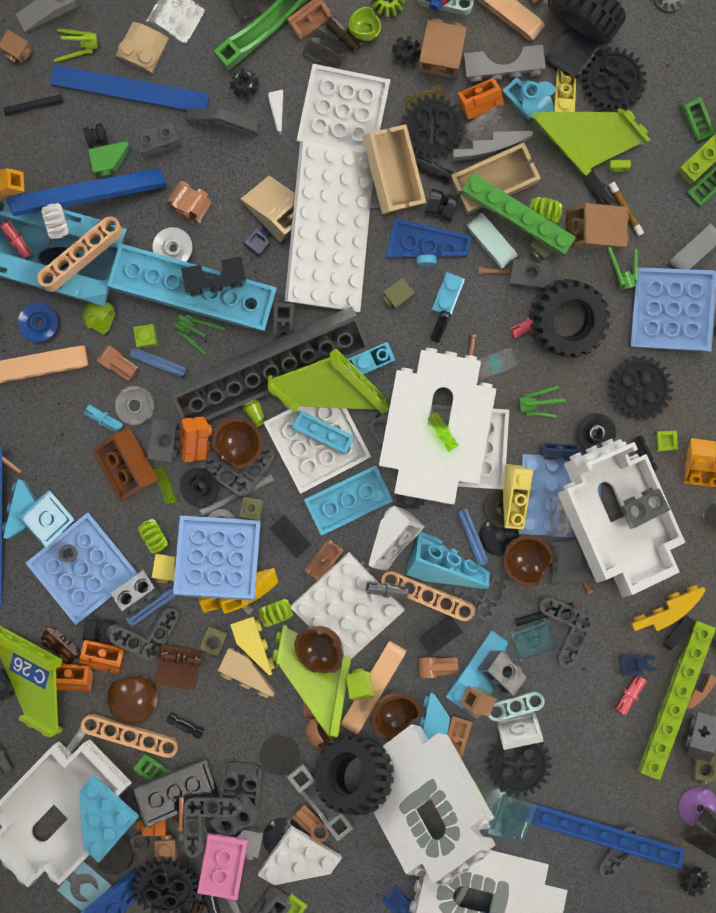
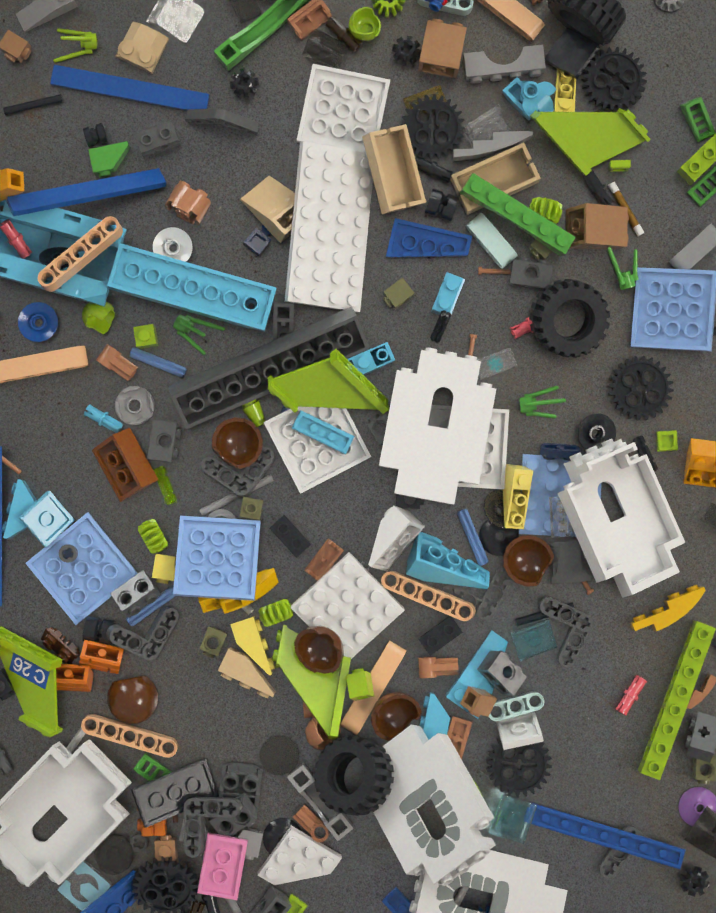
(54, 221): white gear -> none
(102, 818): medium azure plate -> none
(178, 667): reddish brown hinge -> none
(181, 814): nougat piece -> none
(185, 725): black axle -> none
(193, 493): black dish -> none
(194, 439): orange brick -> none
(196, 282): black arch -> none
(276, 104): white slope -> none
(348, 500): medium azure plate -> none
(386, 590): dark grey pin -> none
(426, 260): medium azure tile -> none
(442, 431): clear neon green axle -> none
(480, 98): orange brick -> none
(633, 664): dark blue plate -> none
(646, 512): dark grey brick -> none
(678, 632): black beam -> none

